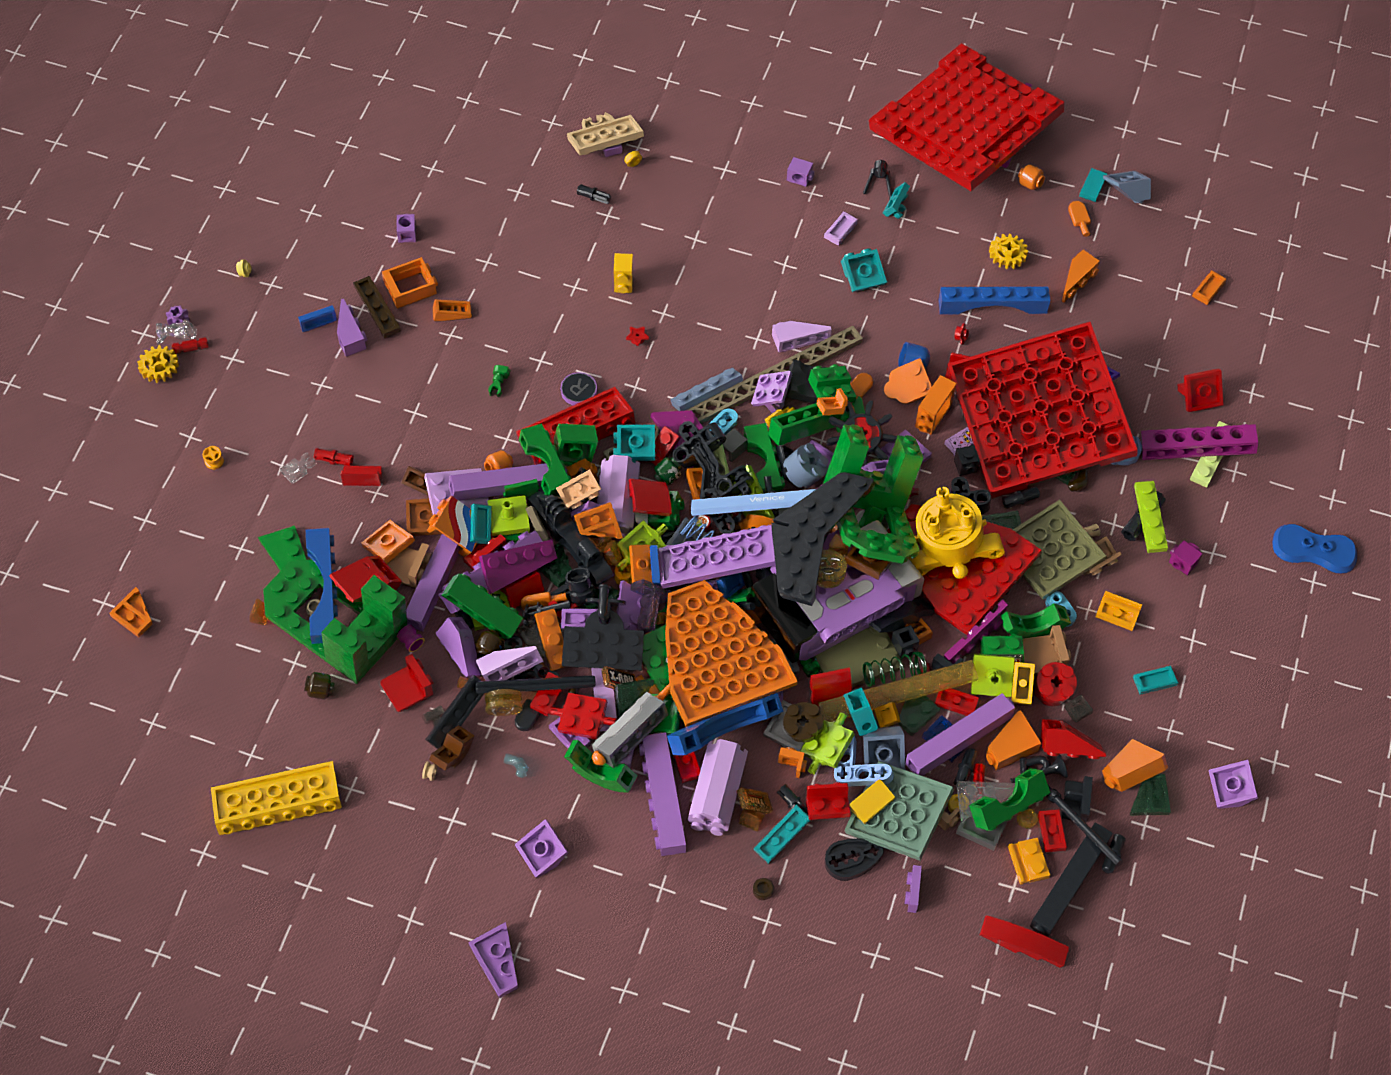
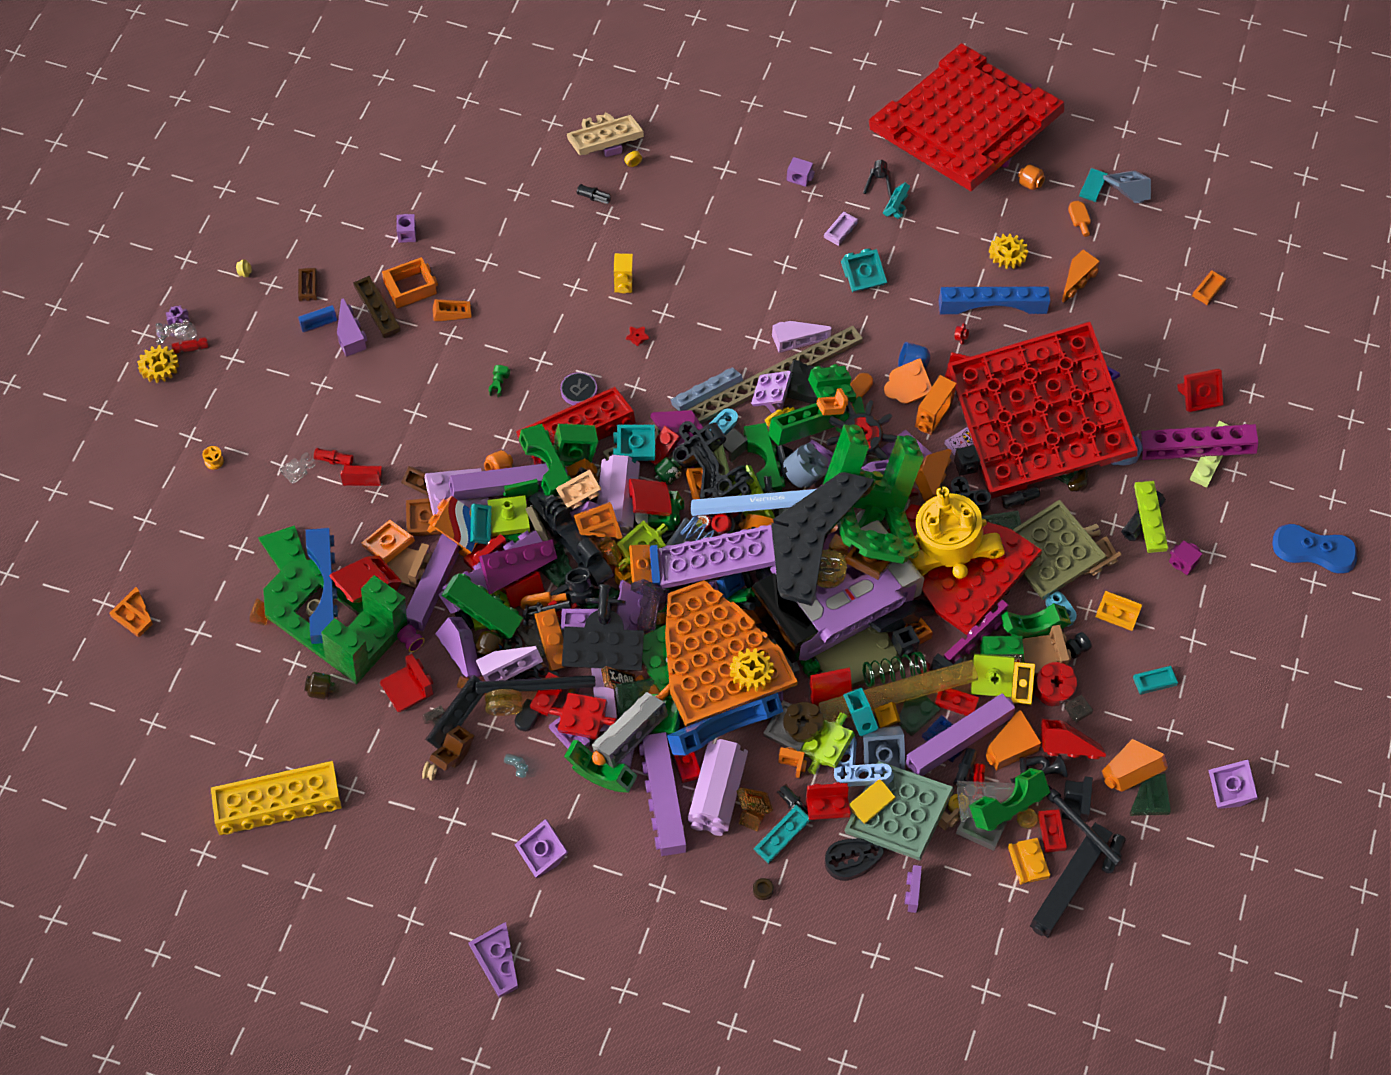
(307, 296): none -> reddish brown tile
(721, 523): none -> red tile
(751, 660): none -> yellow gear
(932, 473): none -> orange slope
(1024, 940): red slope -> none
(1079, 644): none -> black wheel

